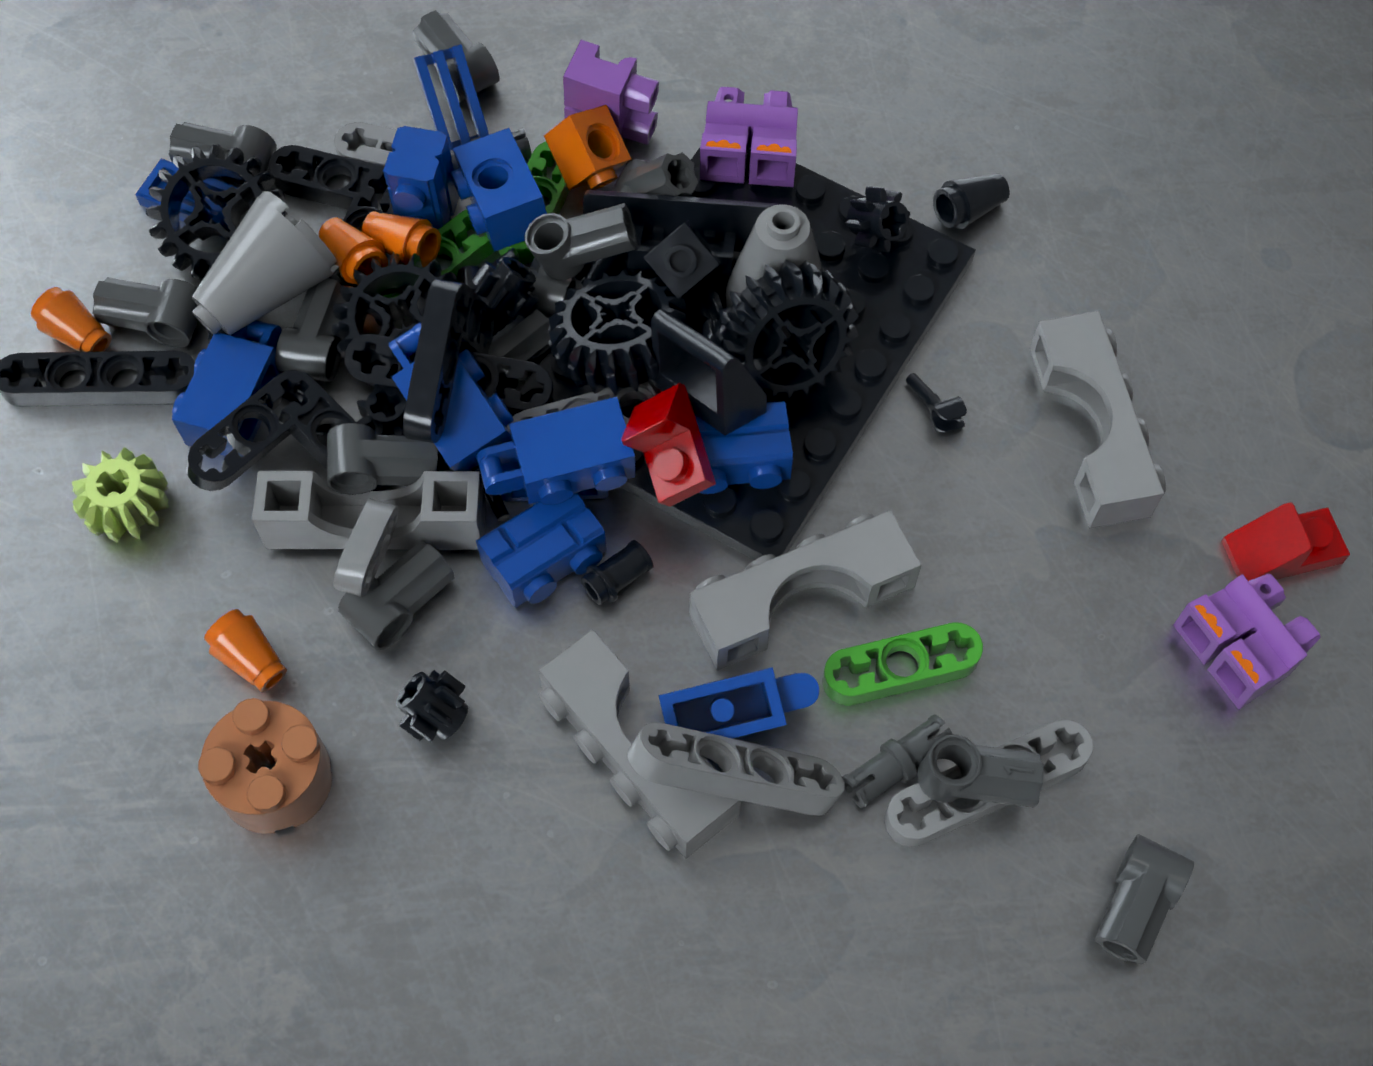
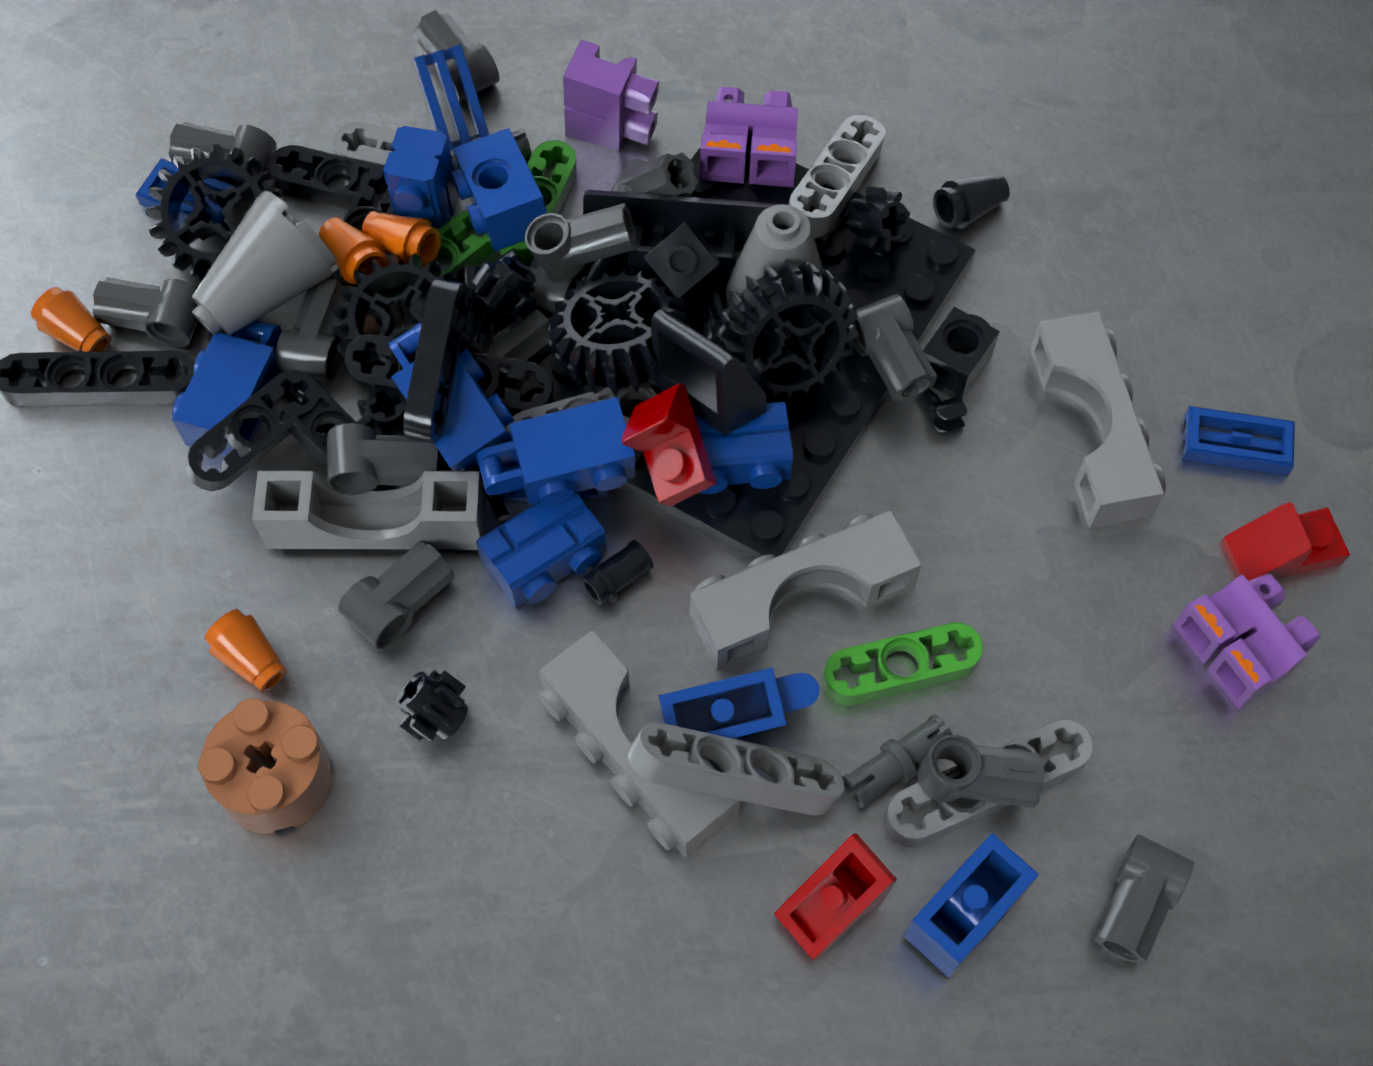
(120, 495): yellowish green gear -> none
(366, 547): light grey beam -> none
(588, 148): orange brick -> none
(836, 174): none -> light grey beam
(836, 896): none -> red slope
(889, 340): none -> dark grey piece
(956, 370): none -> black brick
(970, 905): none -> blue brick
(1238, 448): none -> blue tile

